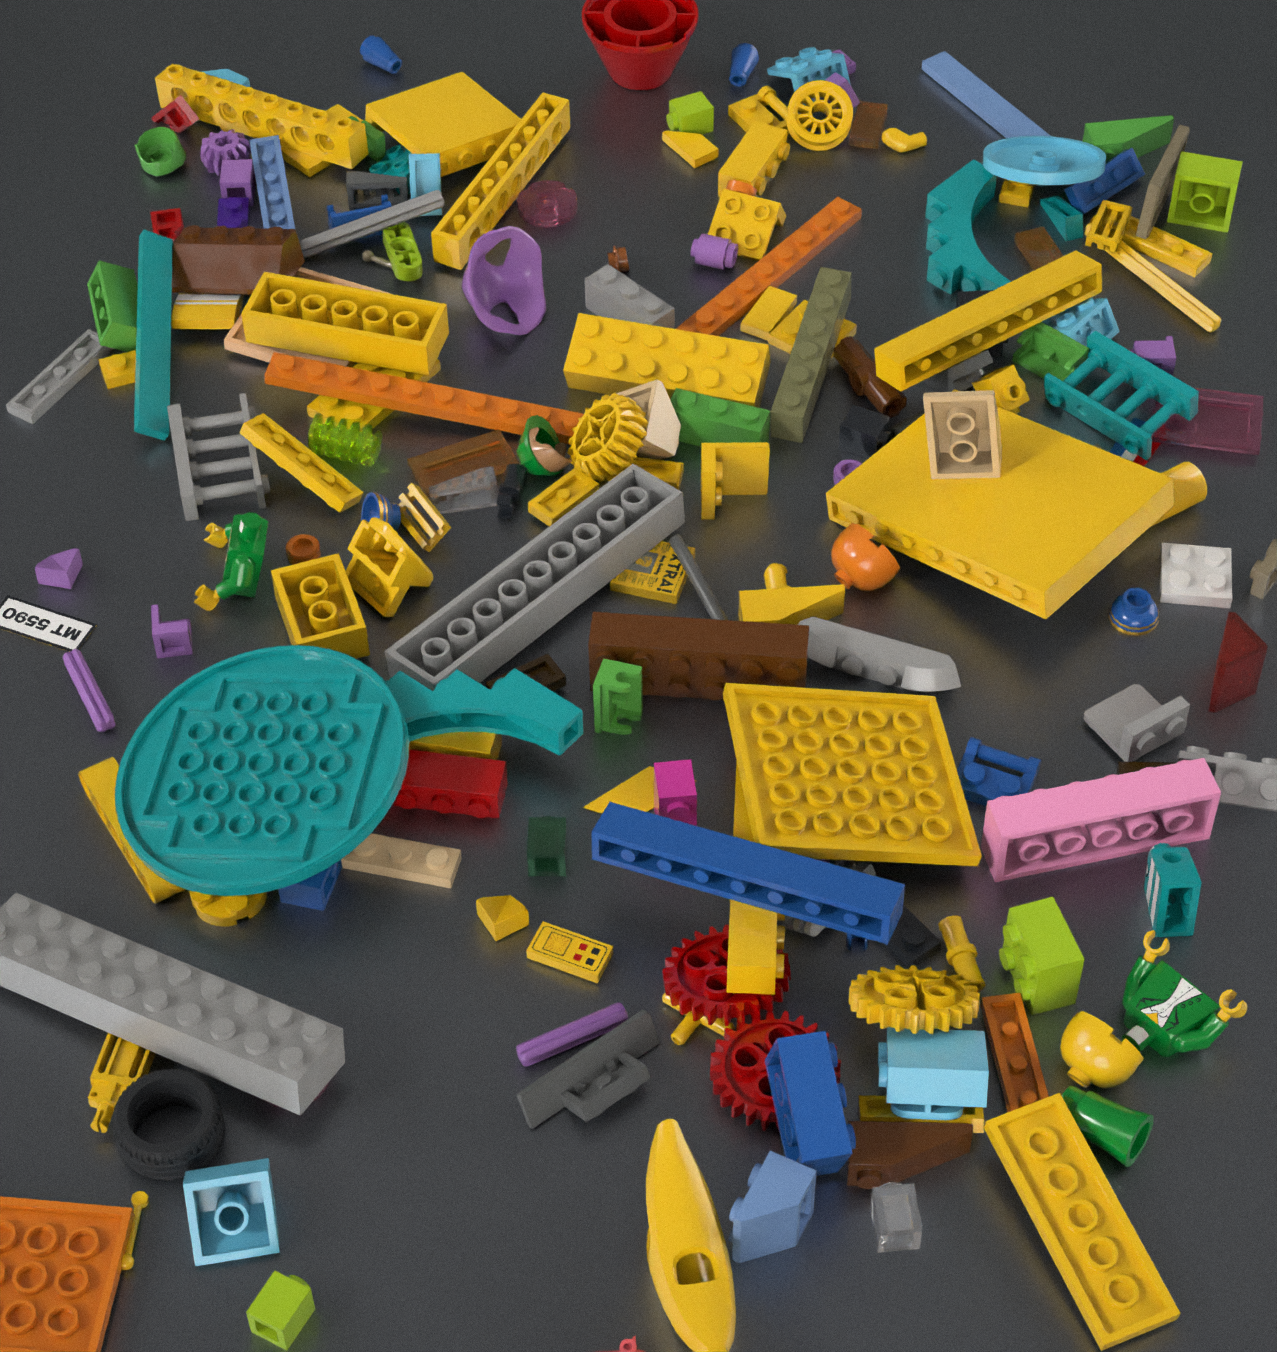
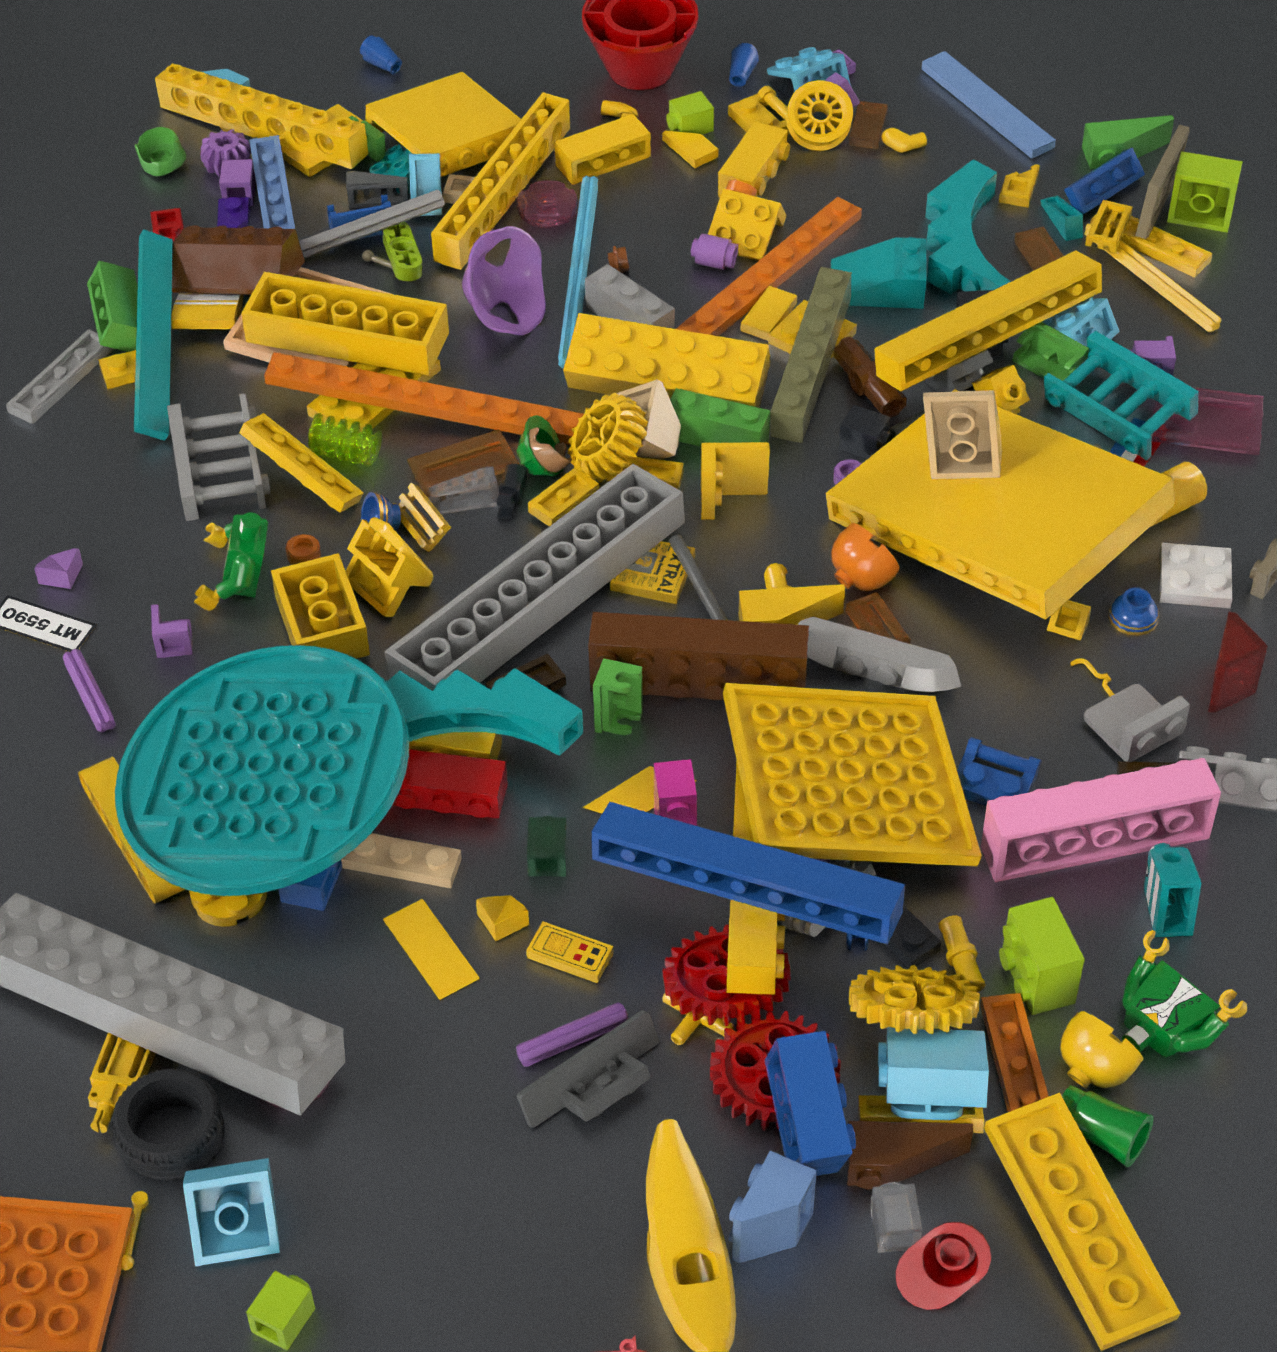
(177, 115): red tile -> none
(431, 949): none -> yellow sticker
(455, 187): none -> tan plate
(579, 263): none -> medium azure axle
(603, 149): none -> yellow brick
(617, 109): none -> yellow arm
(861, 623): none -> clear orange tile
(887, 273): none -> teal slope
(943, 1265): none -> piece
(1044, 160): medium azure dish -> none
(1070, 620): none -> yellow slope
(1100, 676): none -> yellow piece

